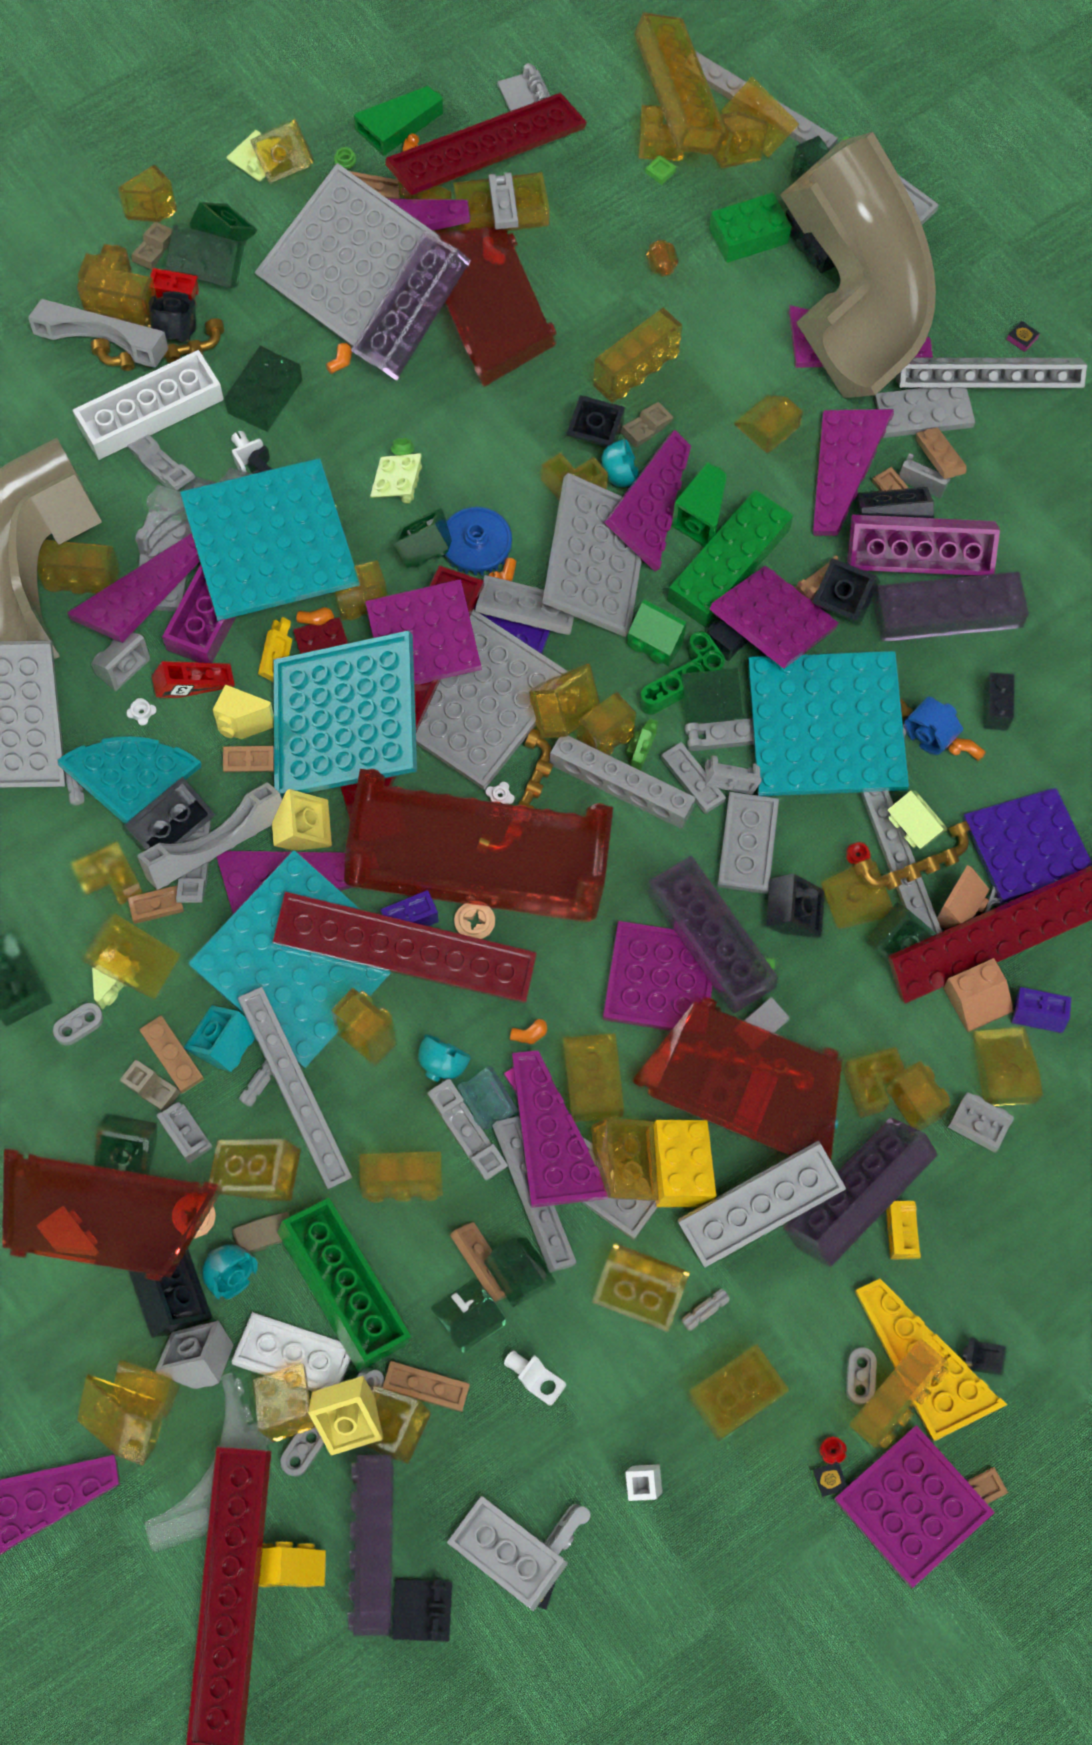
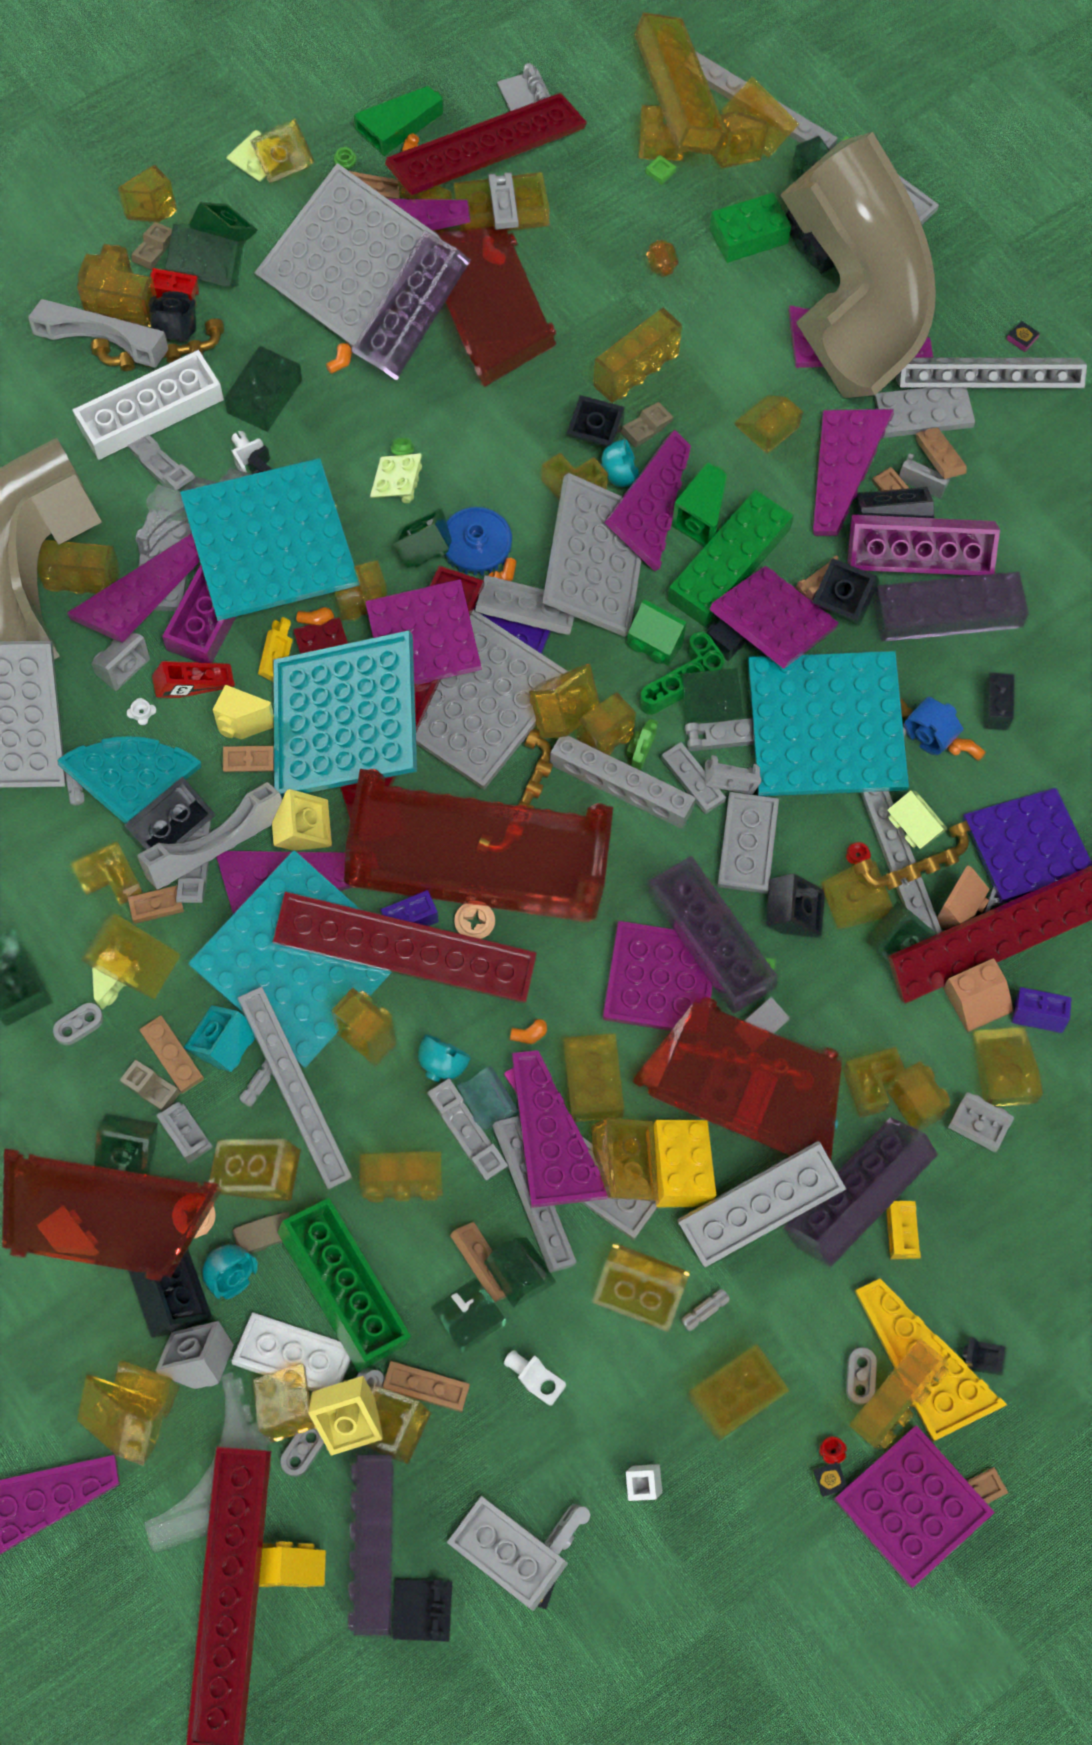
(503, 789): white plate -> none

